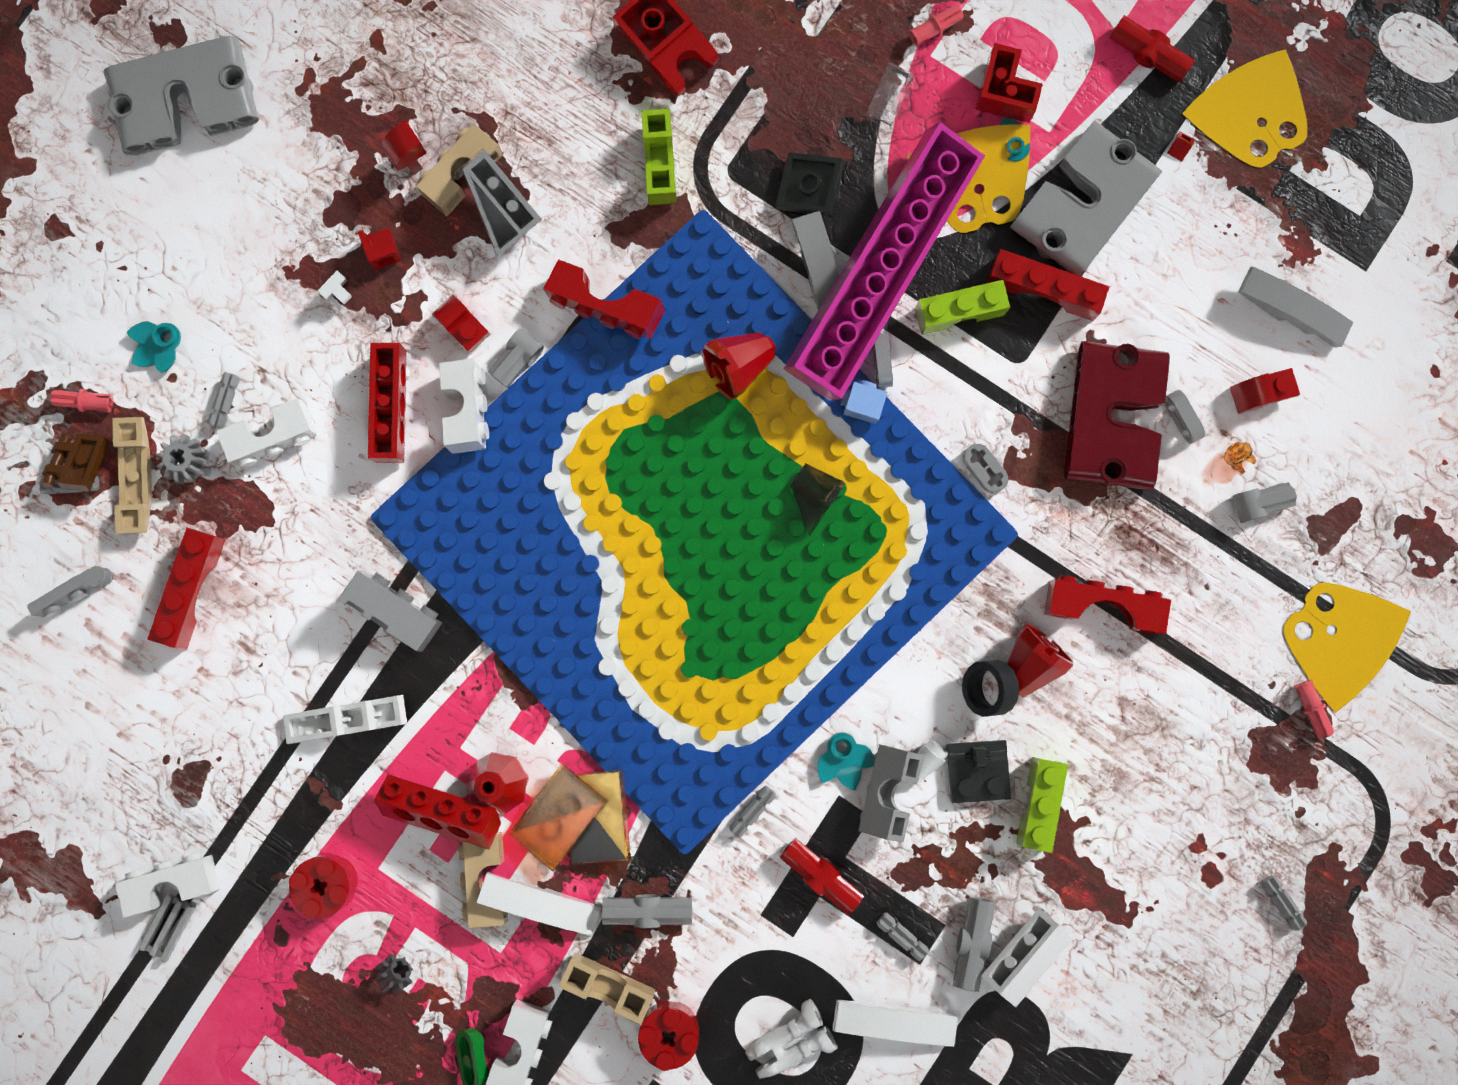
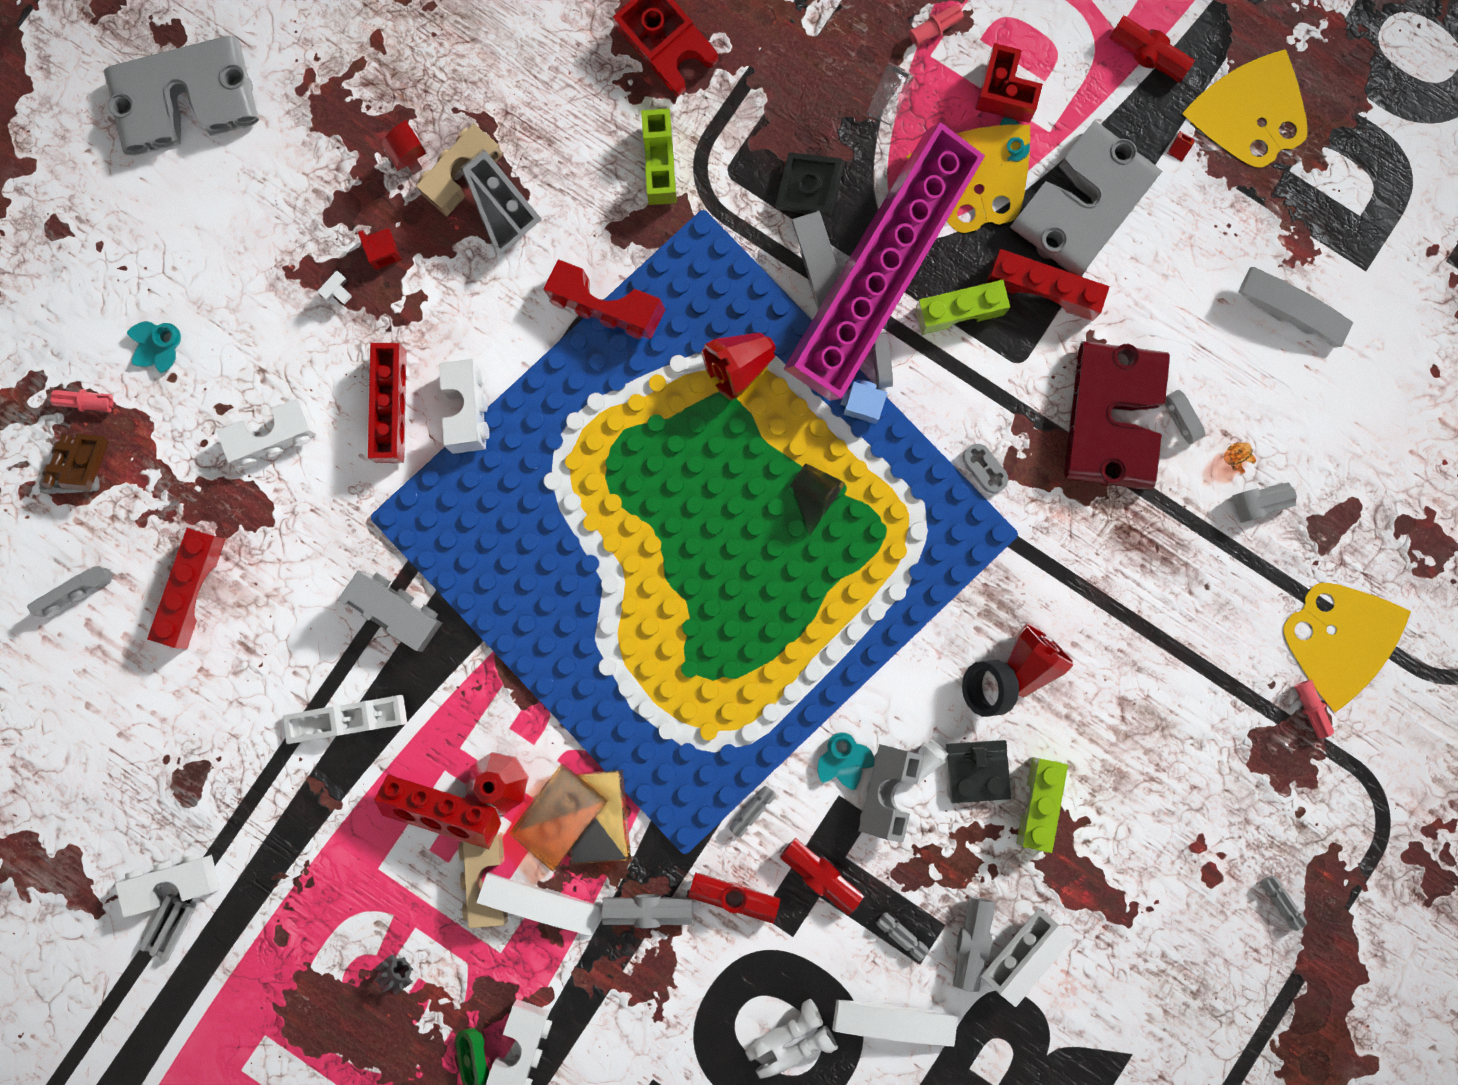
(133, 475): tan slope -> none
(173, 465): light grey gear -> none
(223, 400): light grey axle -> none
(306, 889): red brick -> none
(461, 323): red brick -> none
(520, 351): light grey piece -> none
(597, 981): tan arch -> none
(668, 1052): red brick -> none
(714, 892): none -> red piece
(1142, 611): red arch -> none
(1264, 390): red brick -> none

